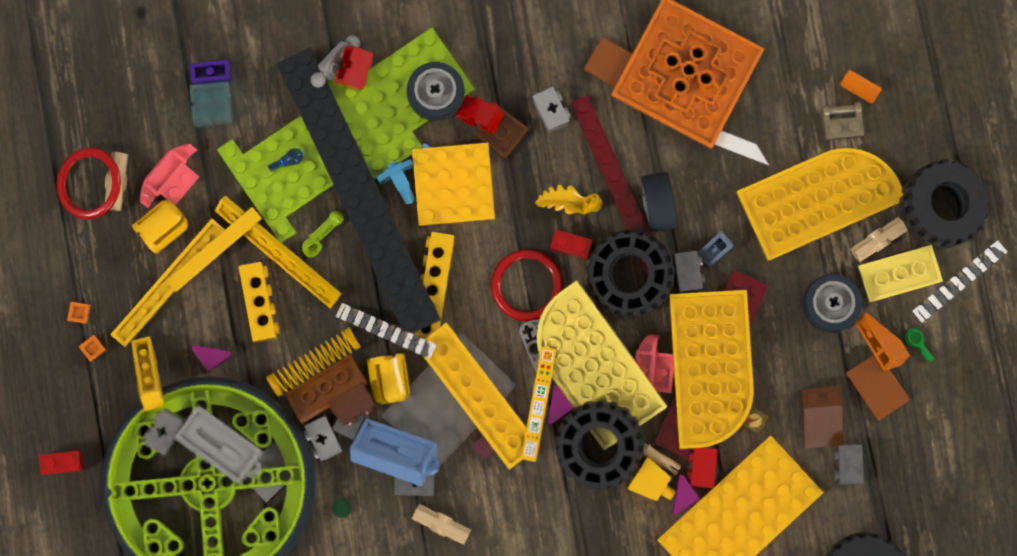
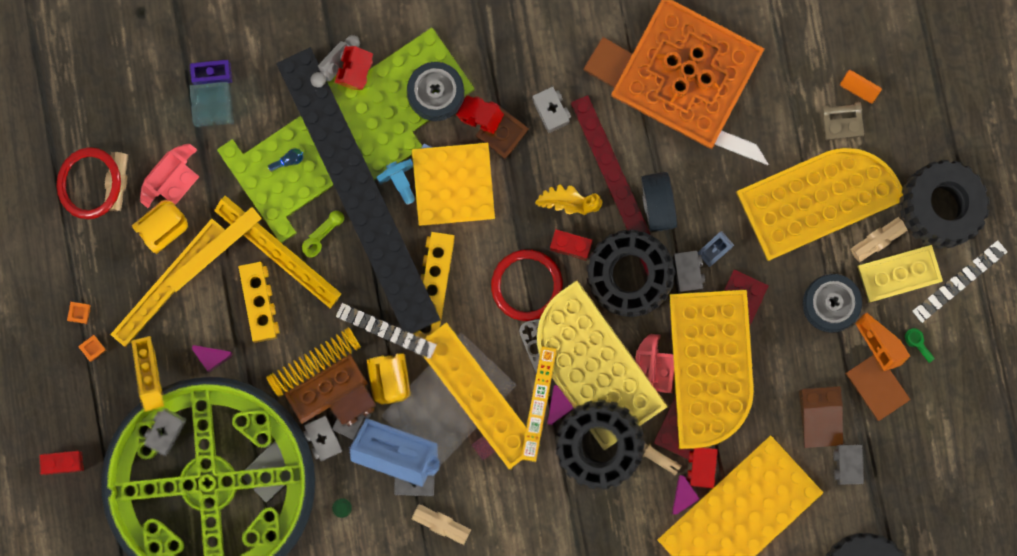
(220, 445): light grey piece -> none
(651, 482): yellow torso -> none
(755, 420): clear yellow tile -> none

